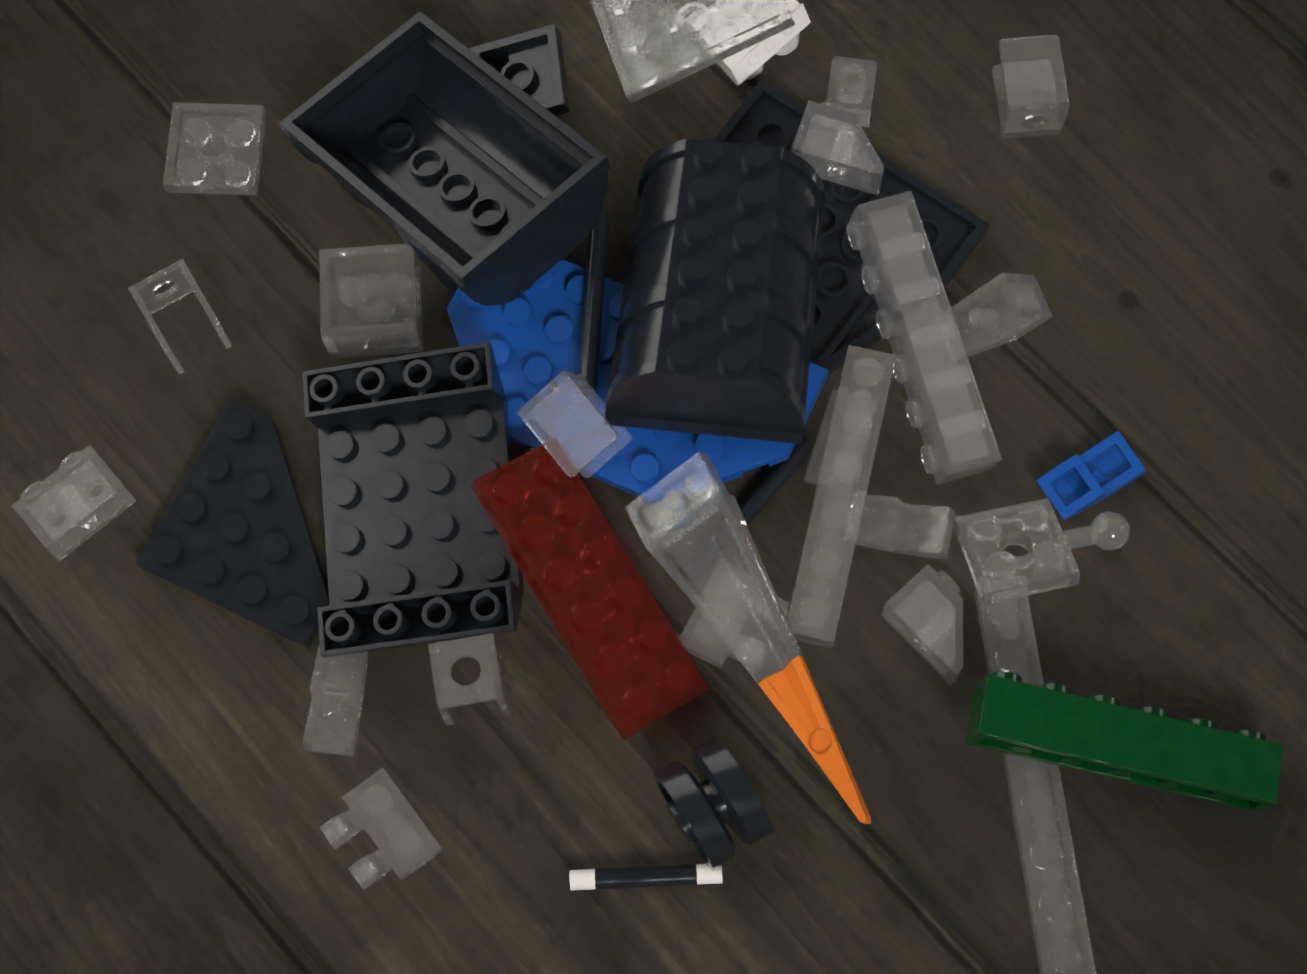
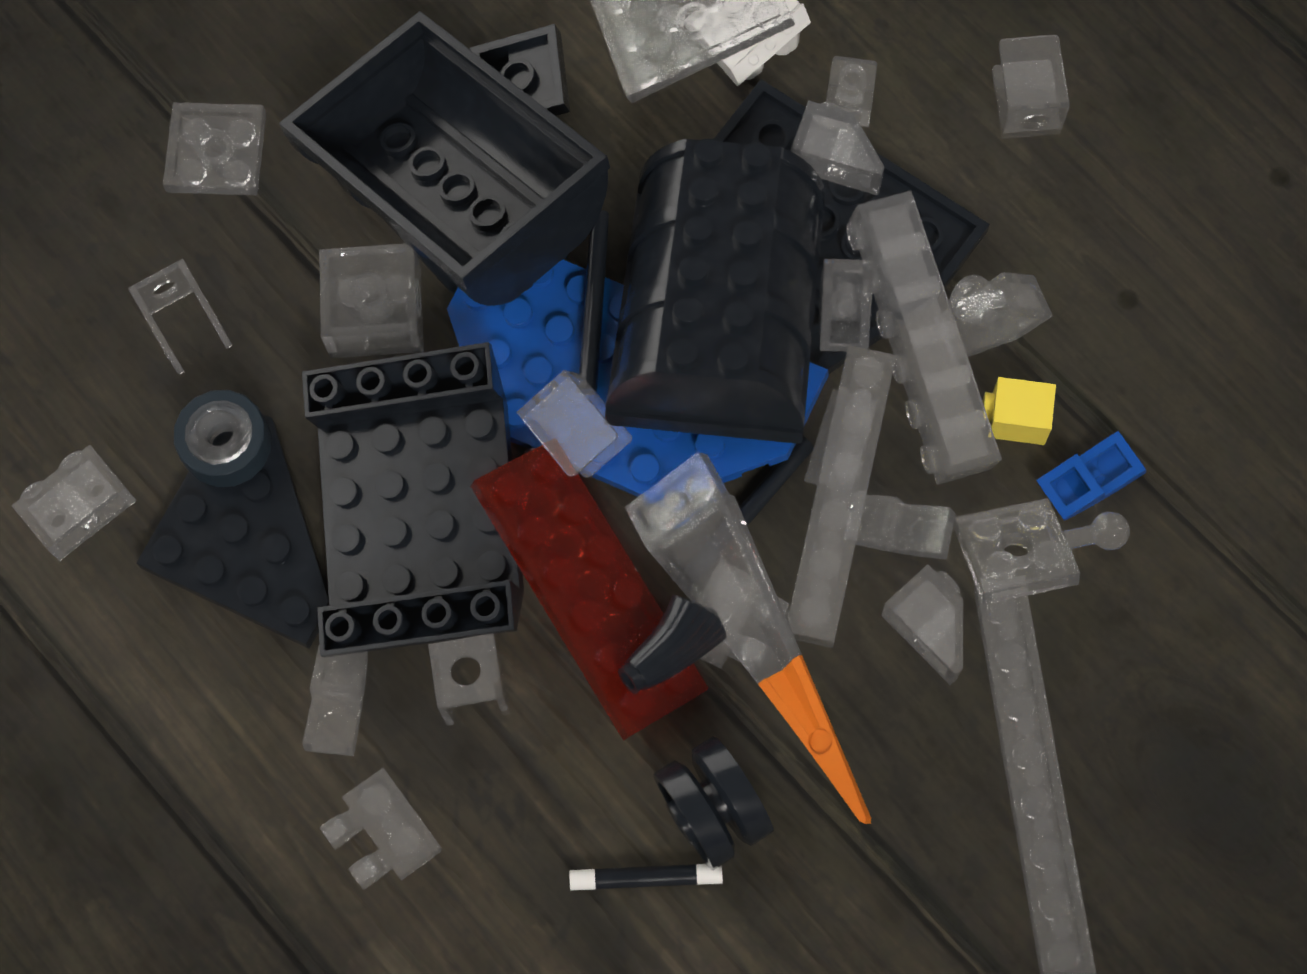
(207, 418): none -> wheel
(677, 642): none -> black piece
(845, 304): none -> clear slope
(975, 297): none -> clear plate
(1020, 410): none -> light yellow brick
(1124, 742): dark green brick -> none

